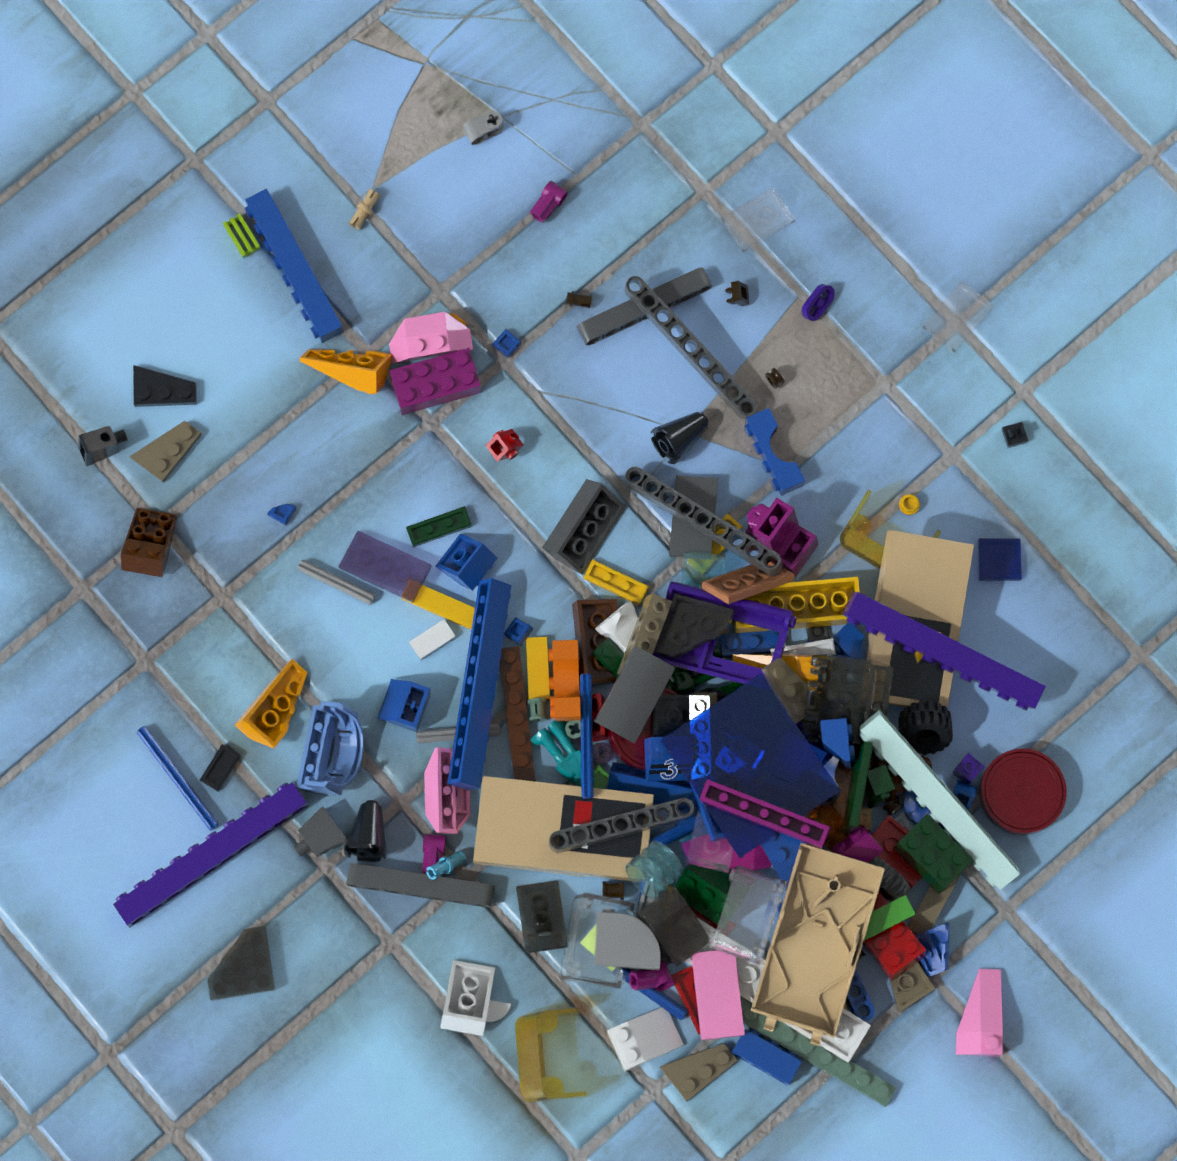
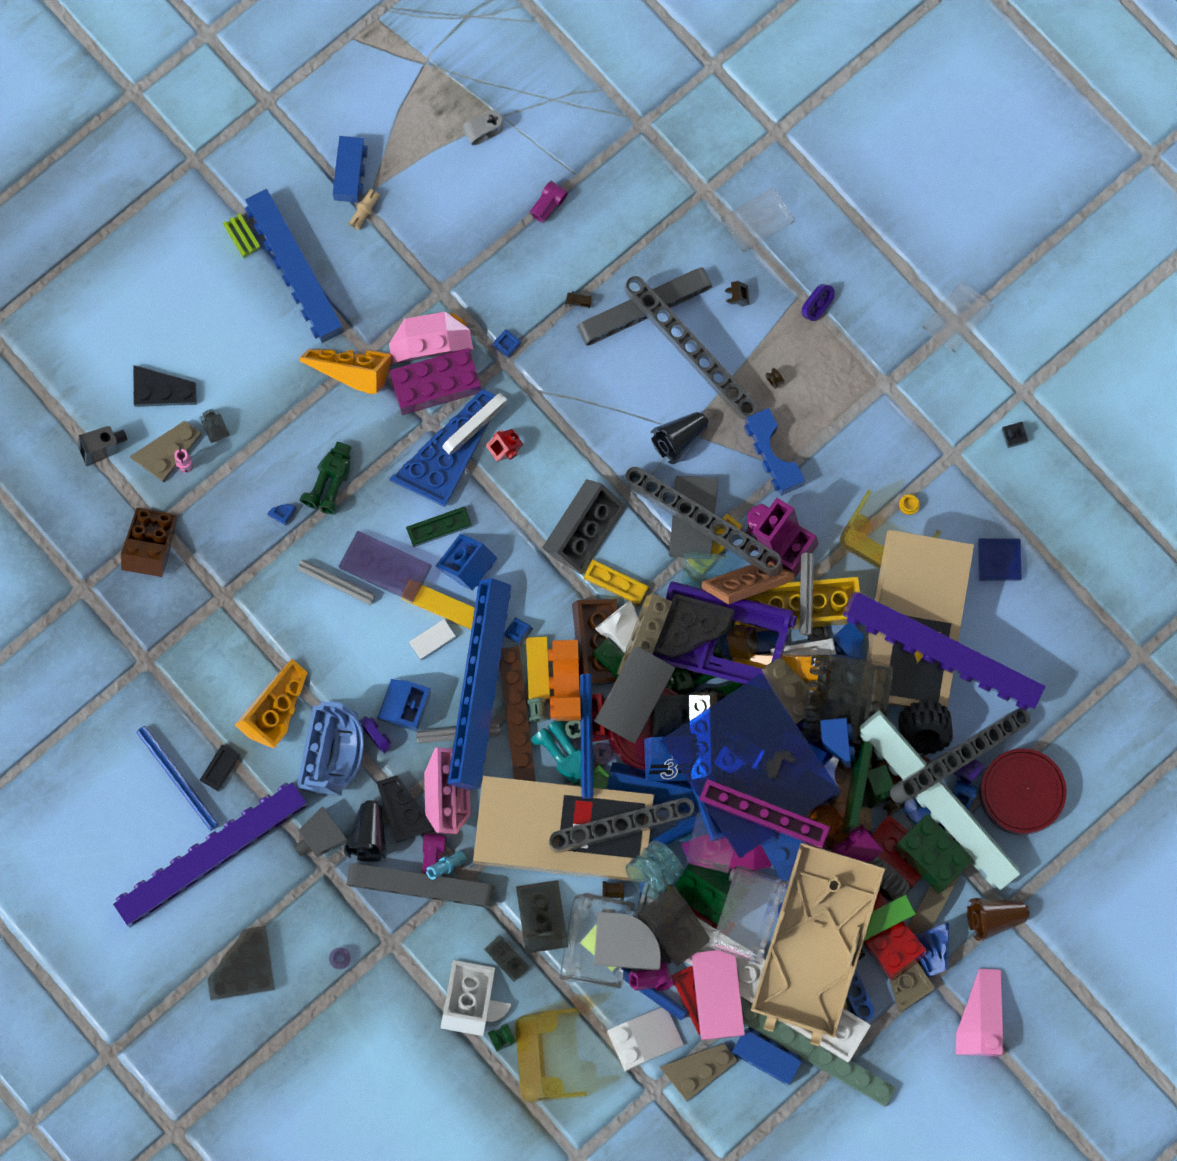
(183, 460): none -> bright pink pin
(214, 425): none -> clear smoke bracket
(333, 465): none -> dark green piece
(339, 951): none -> clear purple plate
(349, 169): none -> blue brick
(370, 727): none -> dark purple plate
(403, 812): none -> black wing
(432, 470): none -> blue wing
(475, 424): none -> white beam
(506, 958): none -> clear smoke slope
(506, 1034): none -> dark green wheel
(743, 642): none -> dark brown brick
(773, 766): none -> clear smoke bracket
(806, 593): none -> light grey axle
(959, 756): none -> dark grey beam
(995, 916): none -> reddish brown cone

